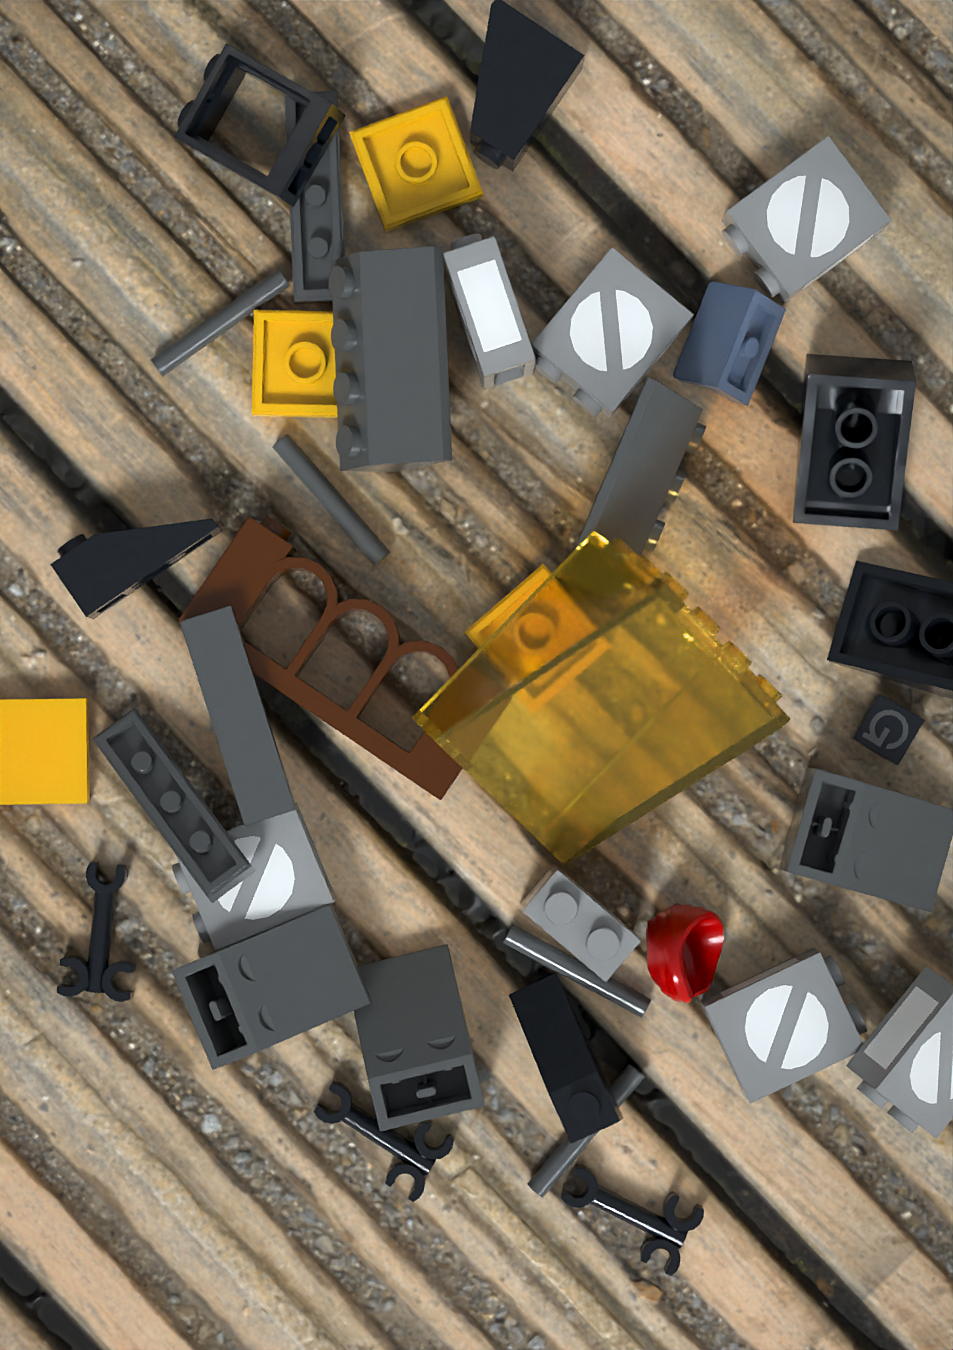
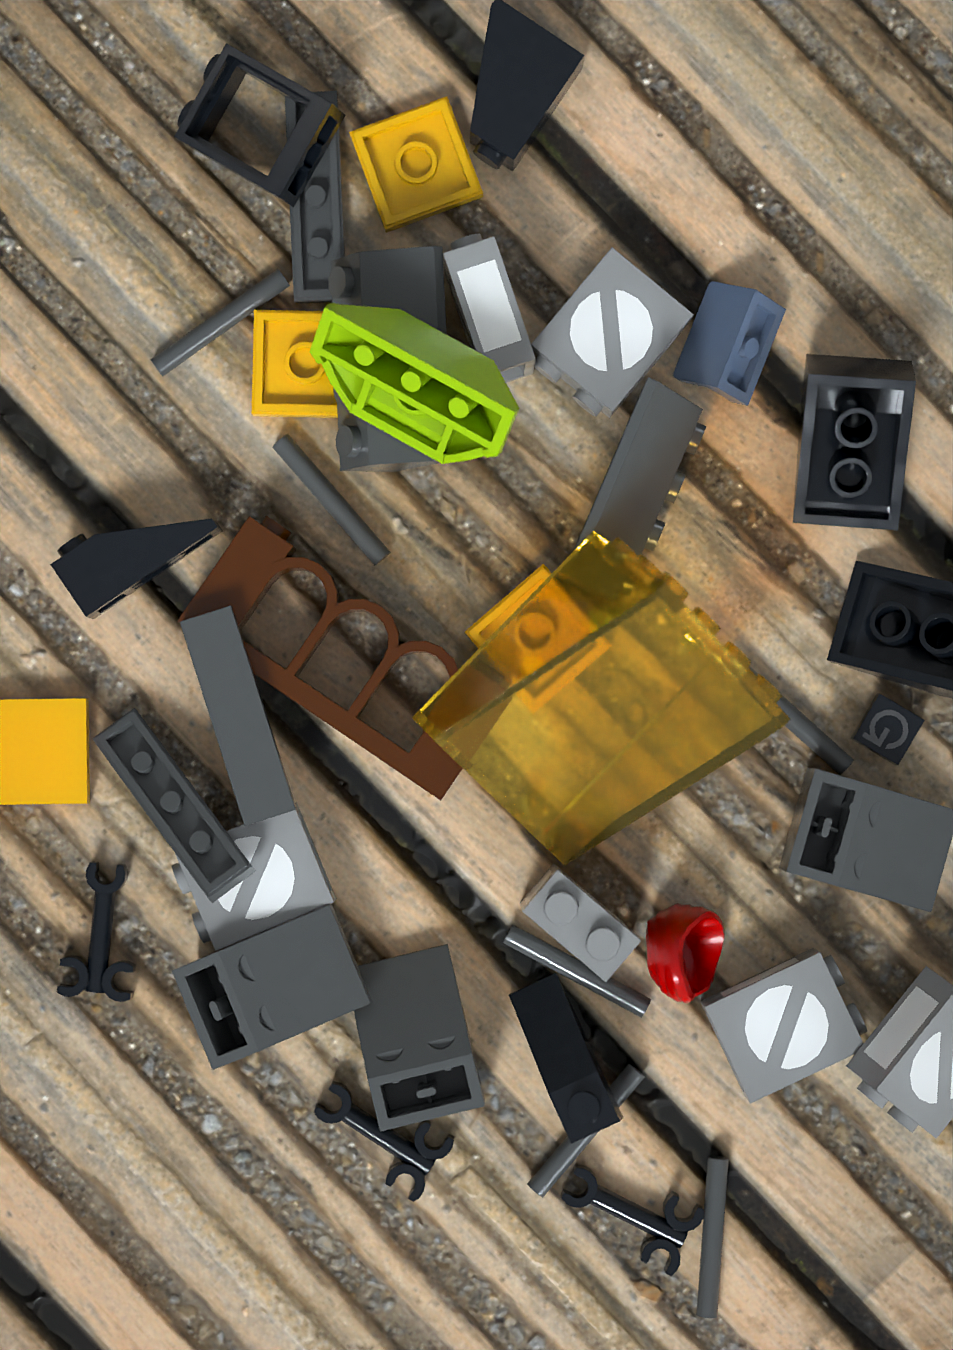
(415, 382): none -> lime wedge
(712, 1237): none -> dark grey bar
(804, 221): light grey brick -> none
(814, 737): none -> dark grey bar

